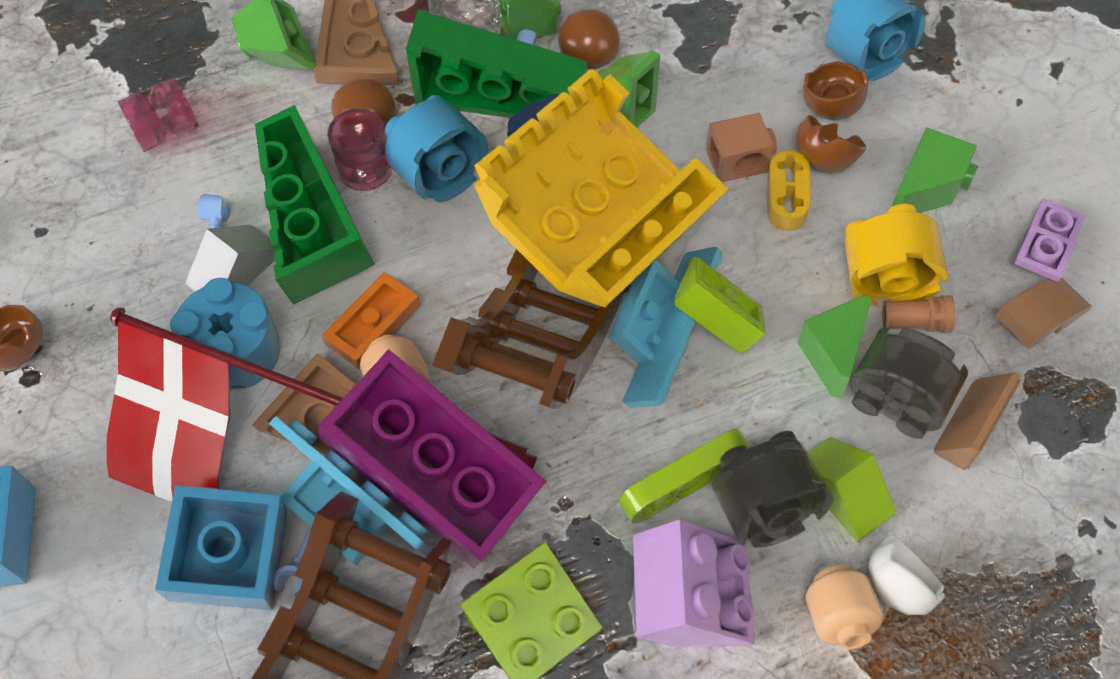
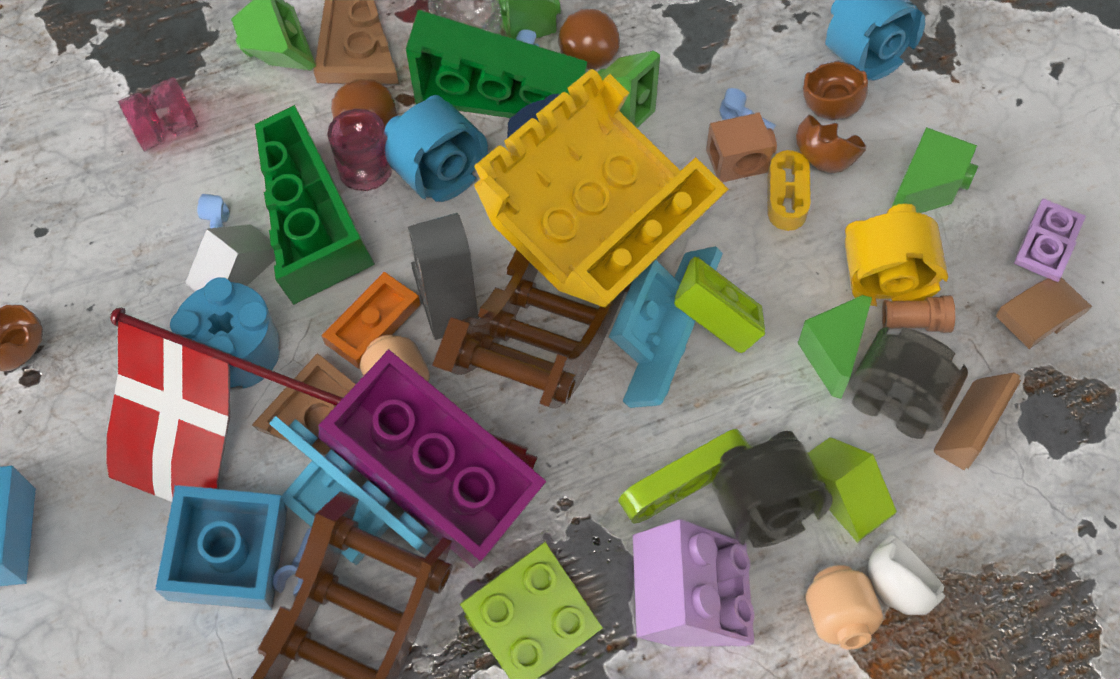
(443, 271): none -> dark grey beam
(734, 106): none -> light blue hand

